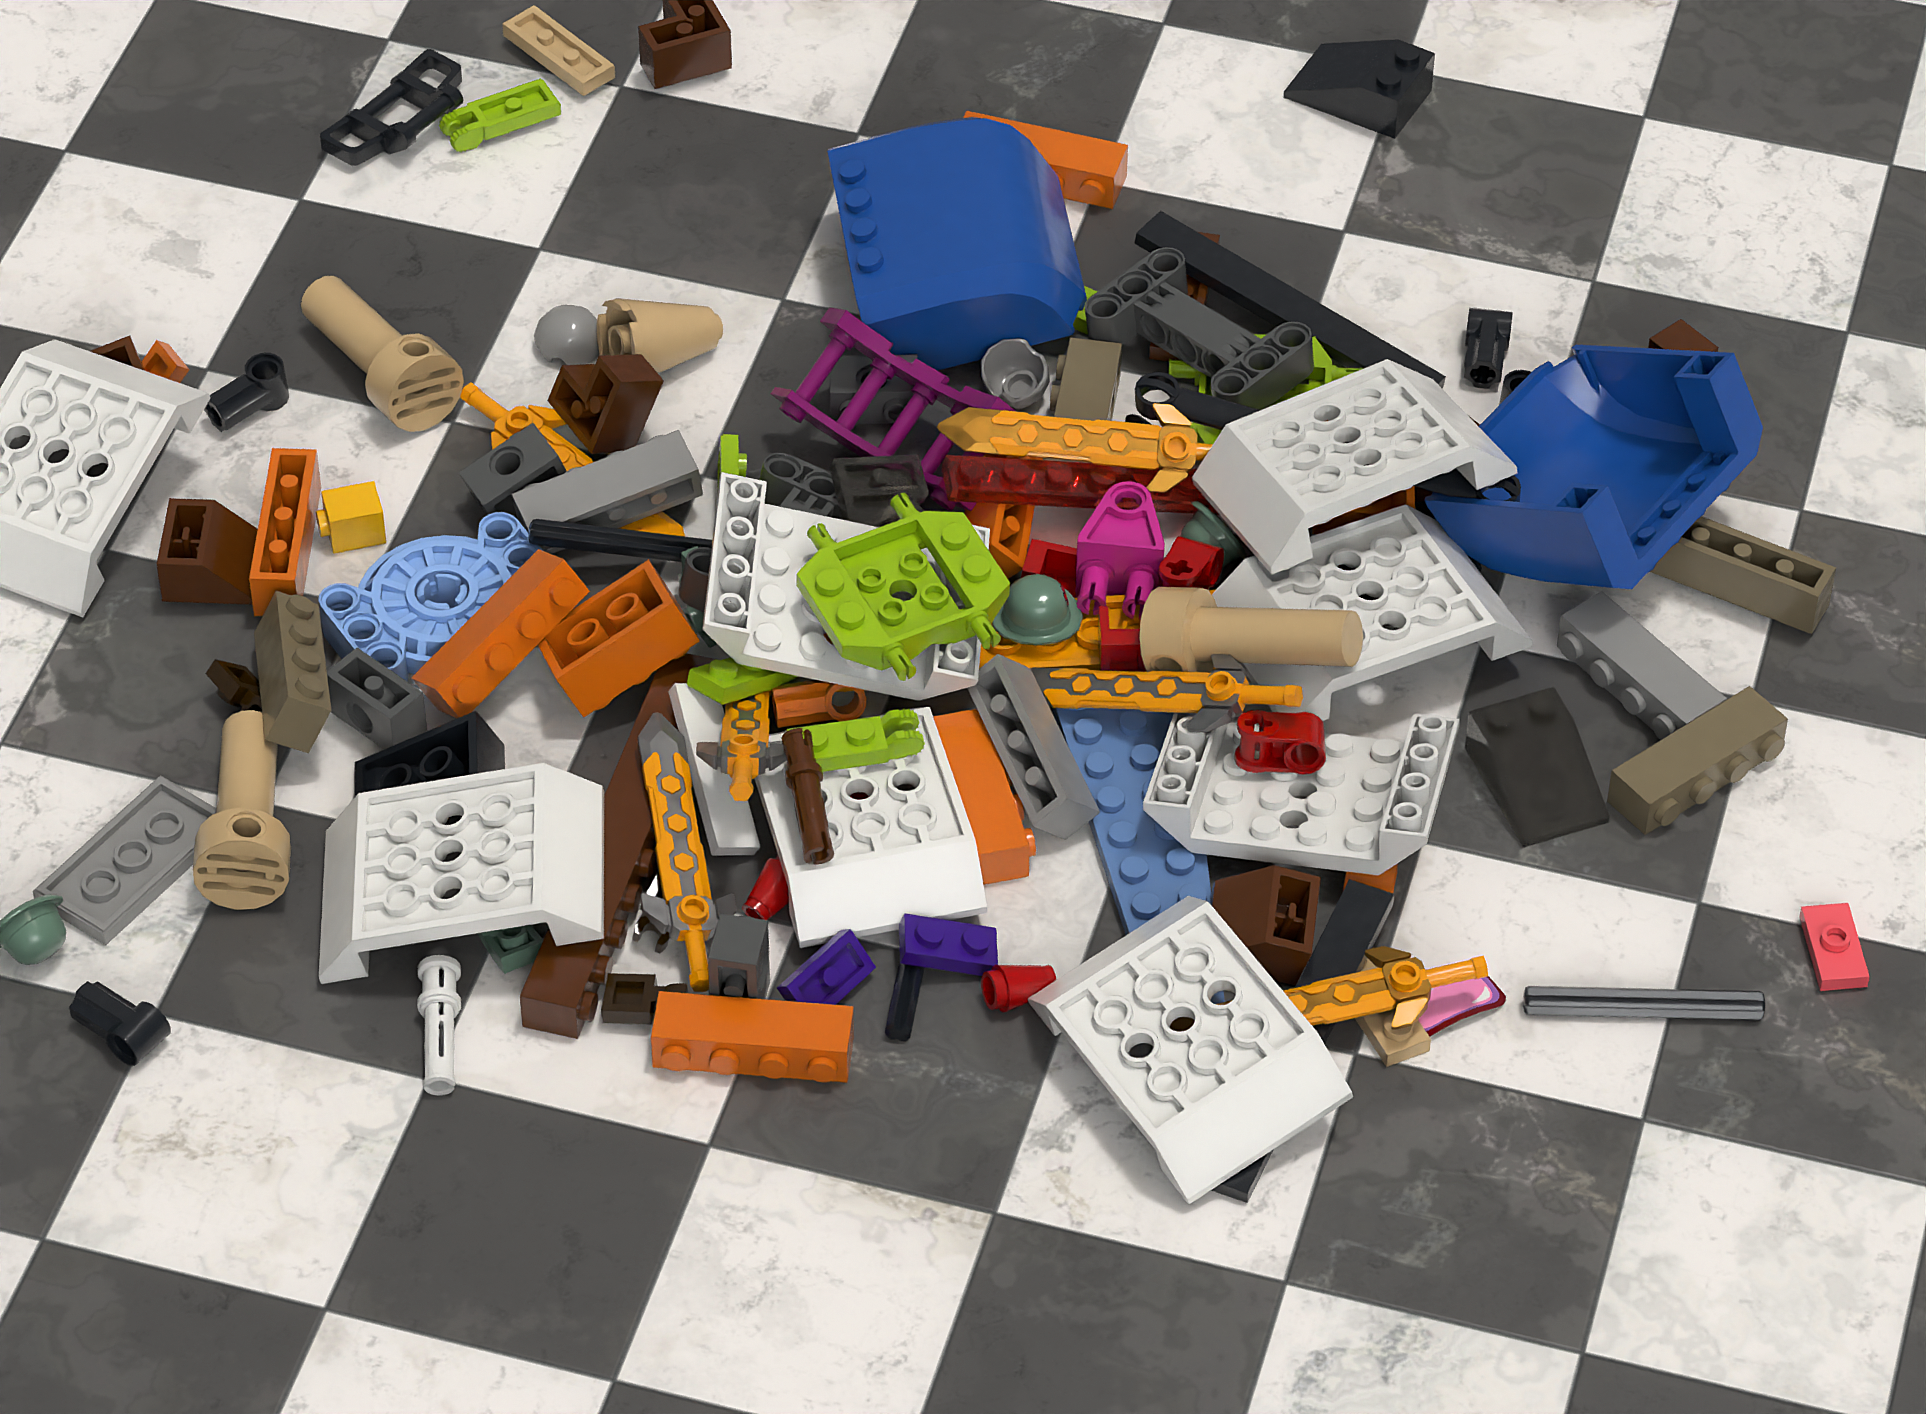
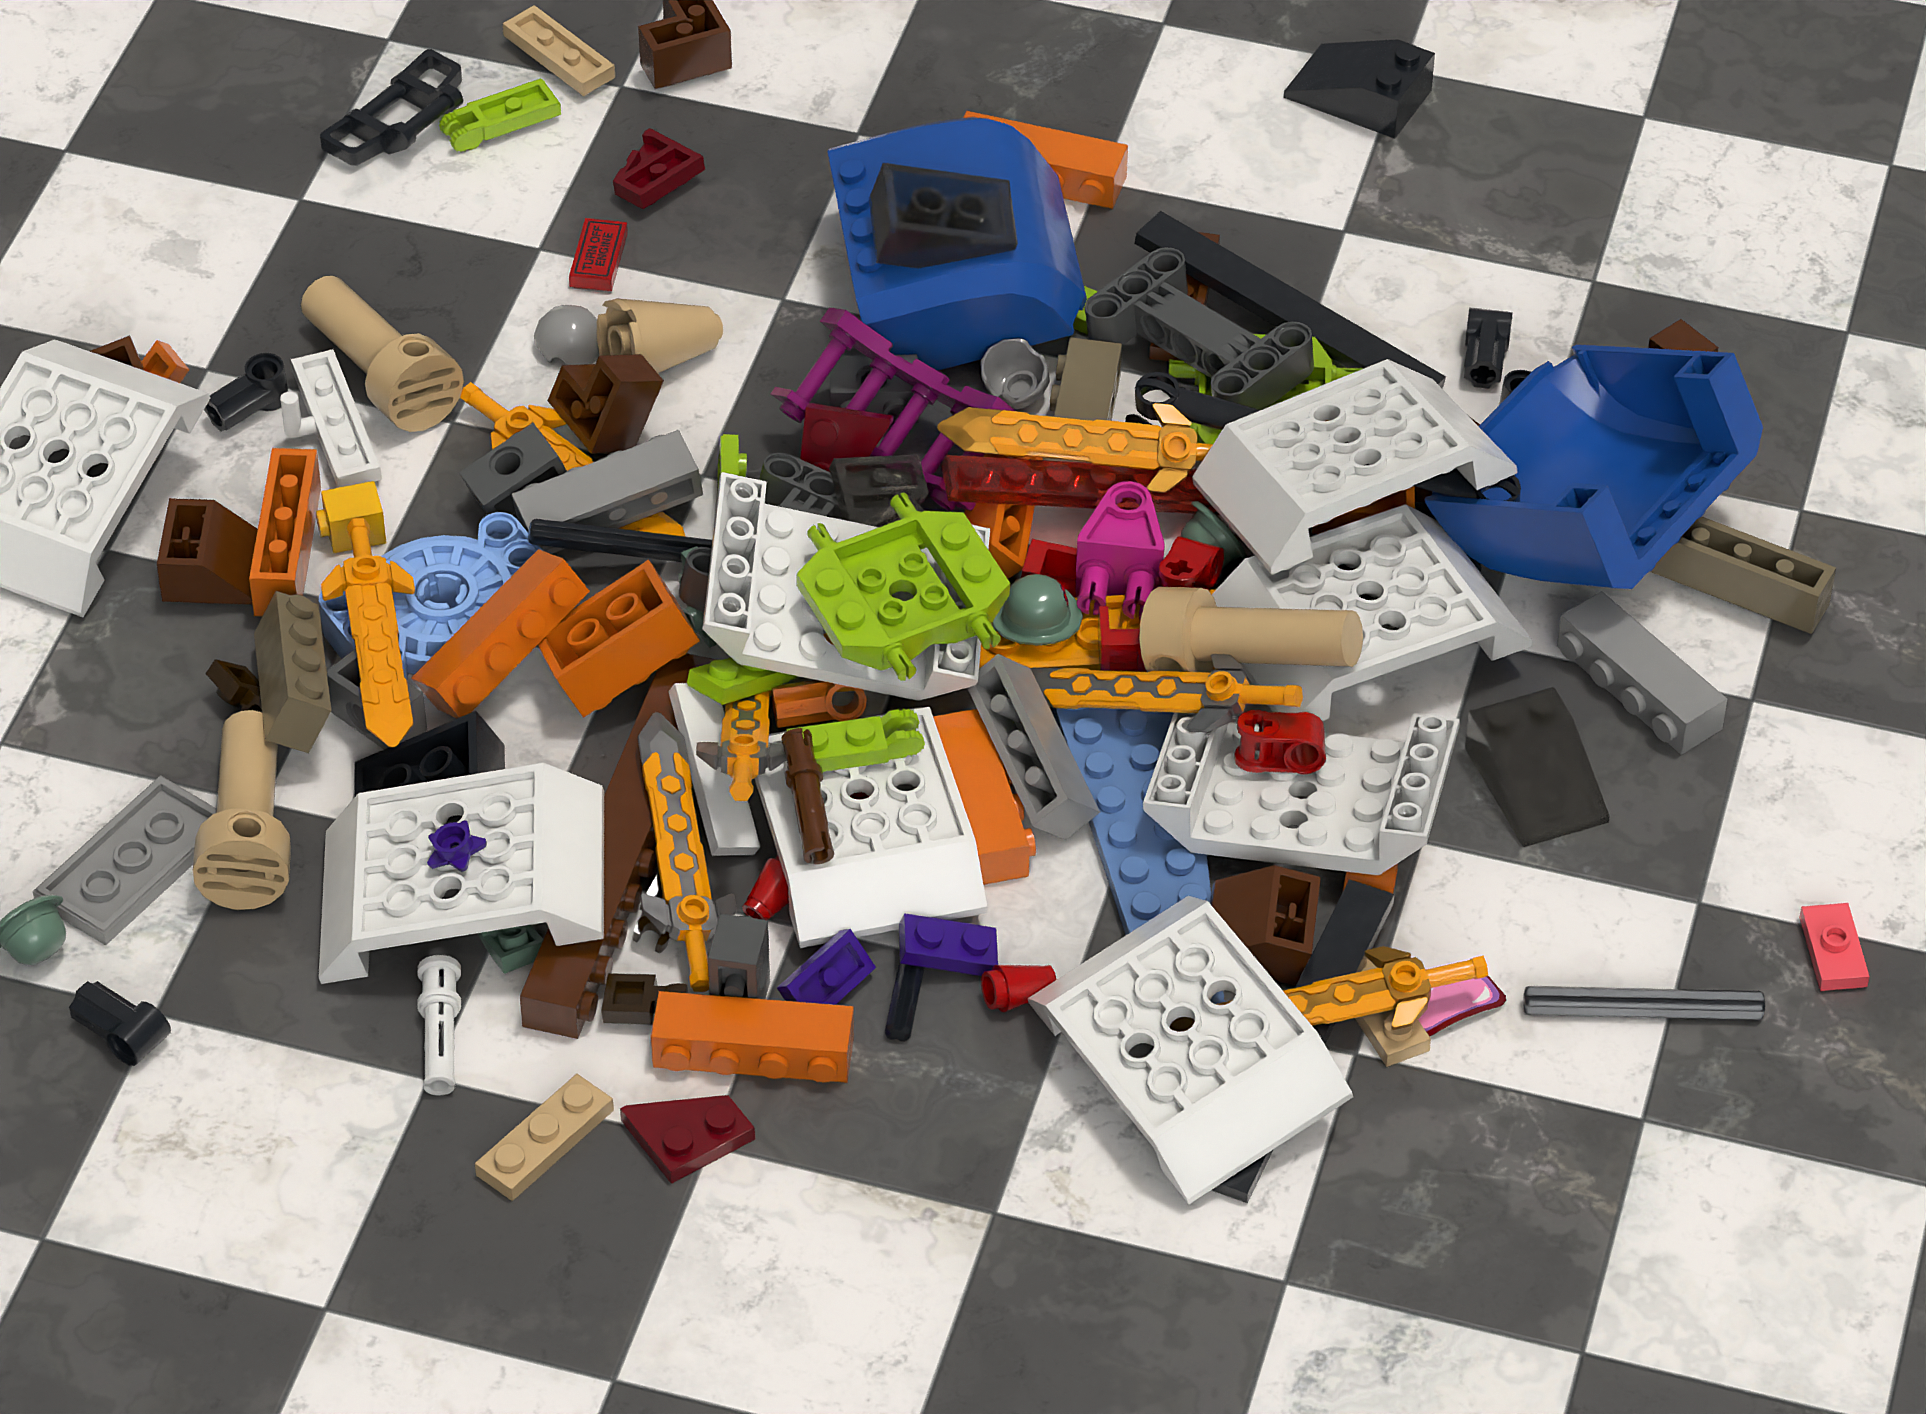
(331, 417): none -> white plate
(374, 627): none -> light orange sword
(451, 835): none -> dark purple plate
(544, 1137): none -> tan plate
(598, 254): none -> red tile
(656, 170): none -> dark red wing
(687, 1132): none -> dark red wing
(840, 433): none -> dark red wing
(939, 216): none -> clear smoke slope
(1697, 760): dark tan brick -> none

